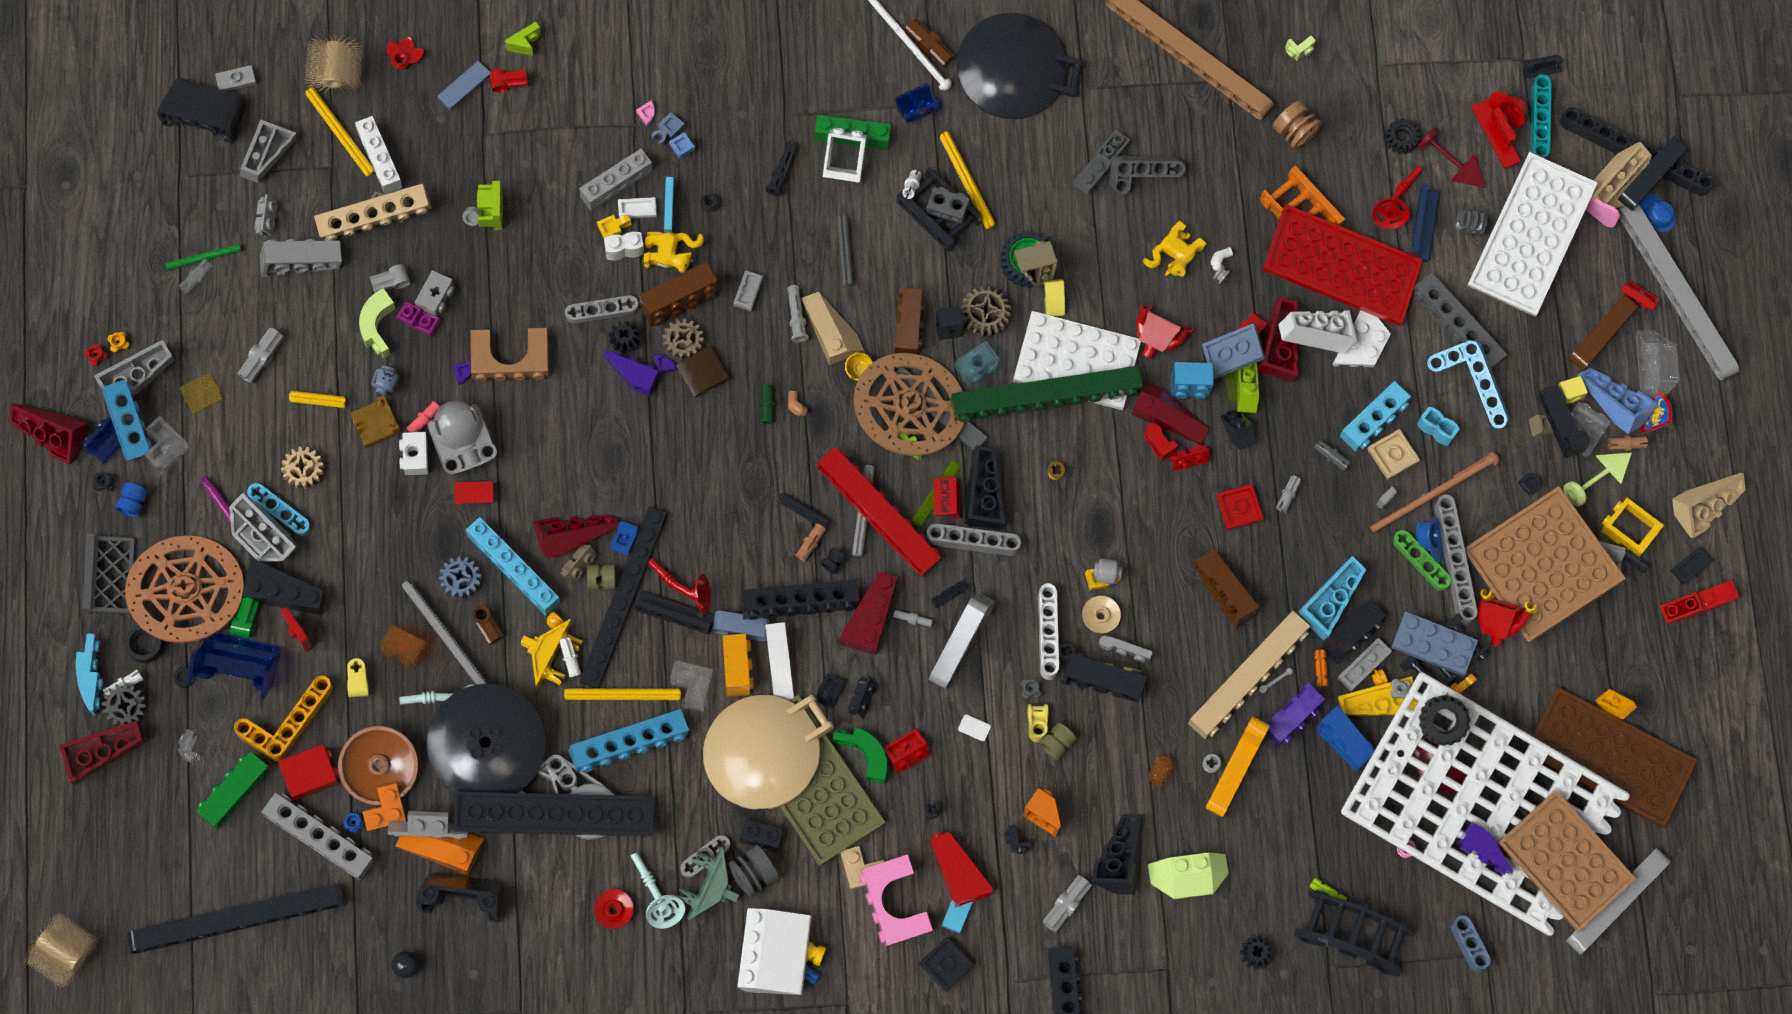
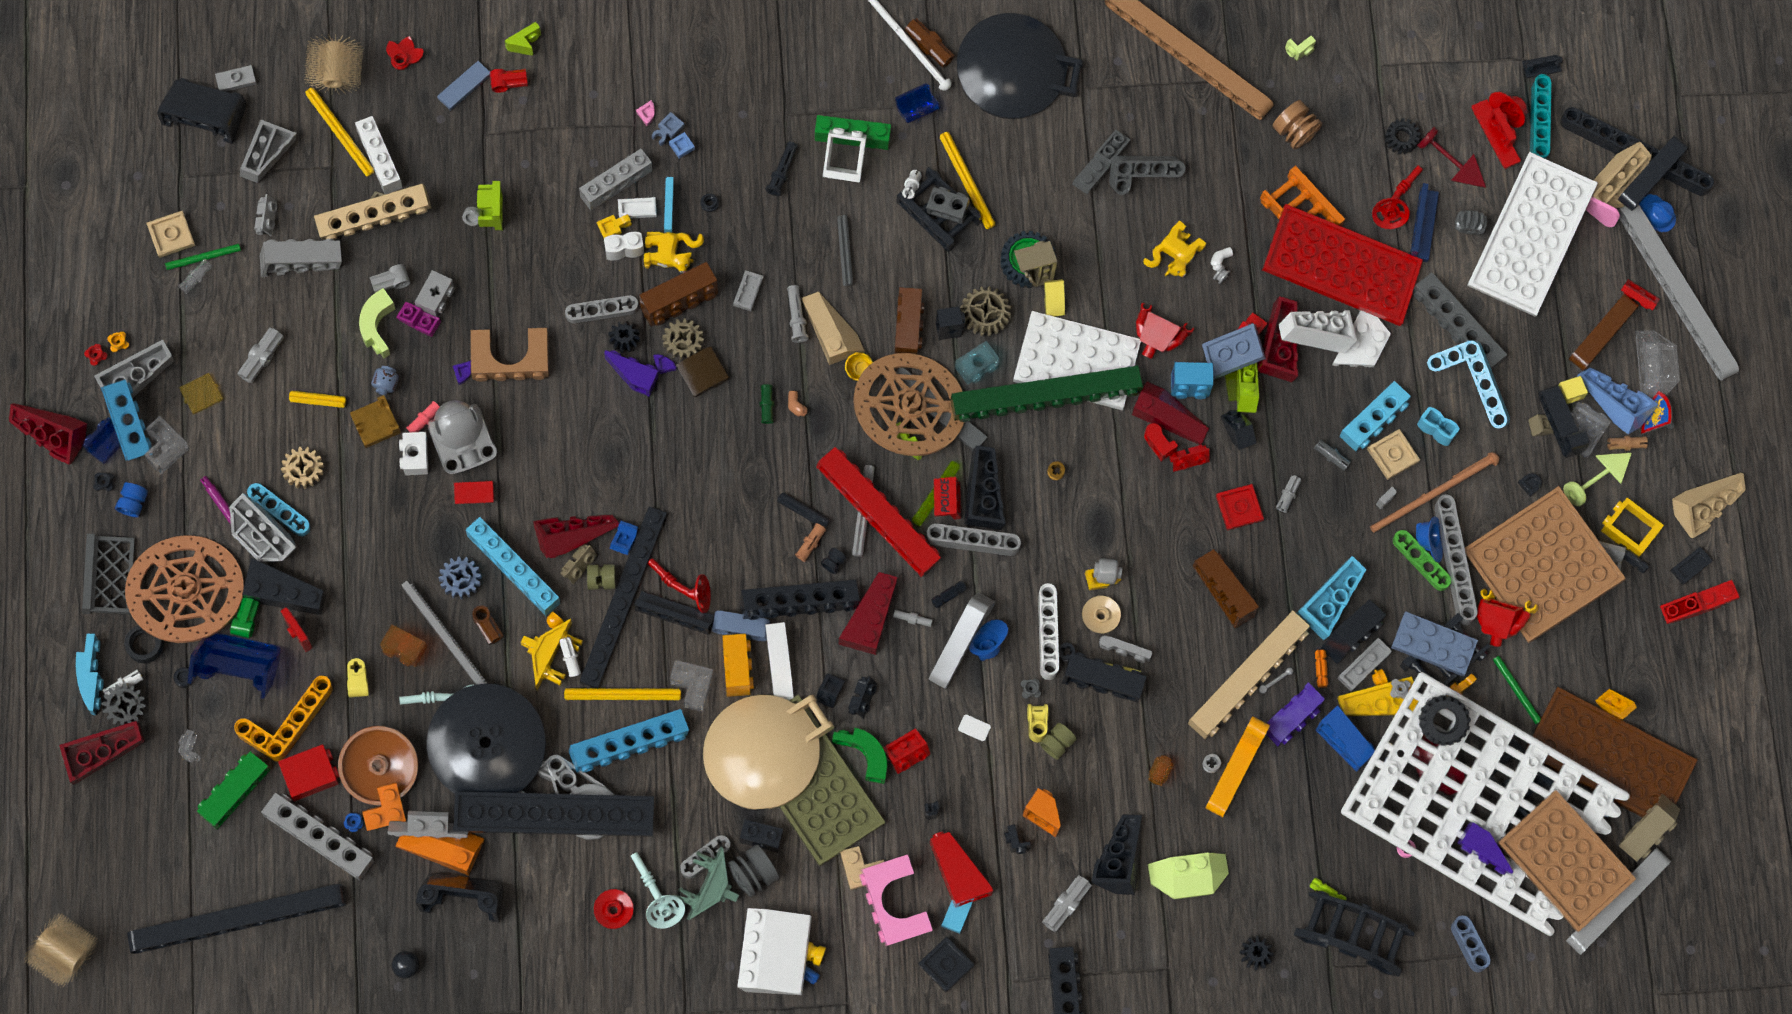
(170, 234): none -> tan plate
(988, 639): none -> blue piece
(1517, 690): none -> green bar
(1650, 828): none -> dark tan wedge

